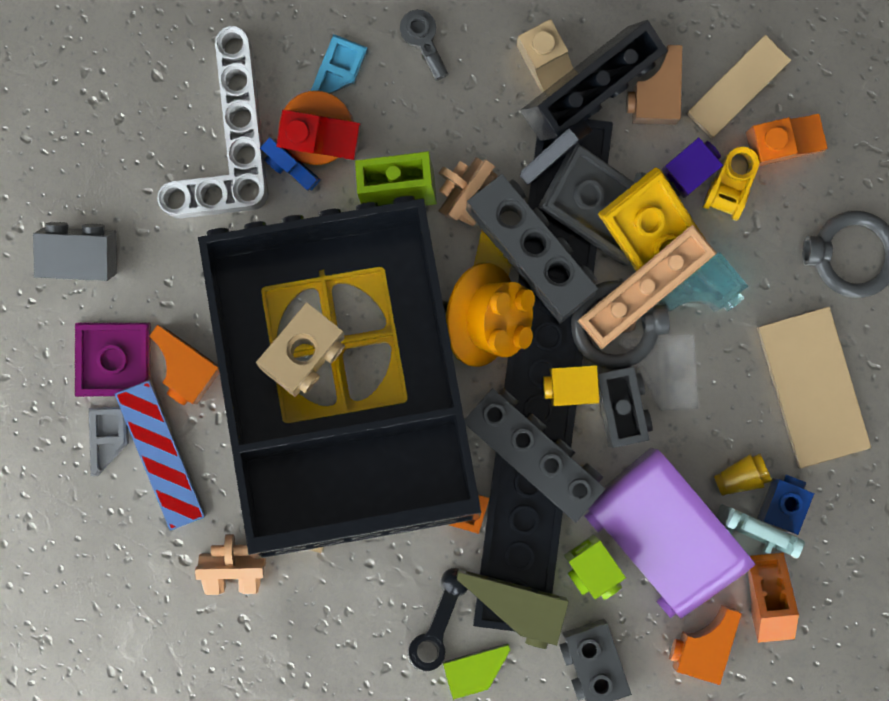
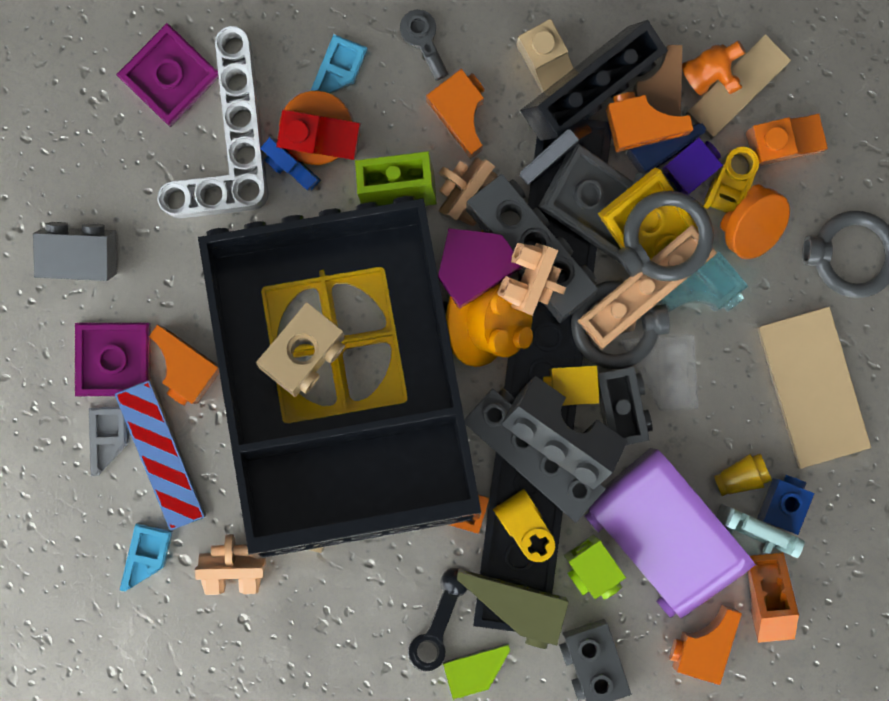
(146, 554): none -> medium azure tile
(168, 74): none -> magenta tile
(456, 105): none -> orange arch
(474, 264): none -> magenta slope
(522, 521): none -> yellow piece
(537, 281): none -> light nougat hips
(539, 422): none -> dark grey arch
(635, 258): none -> dark grey piece
(638, 124): none -> orange arch
(656, 154): none -> dark blue slope
(713, 66): none -> orange piece
(756, 222): none -> orange tile

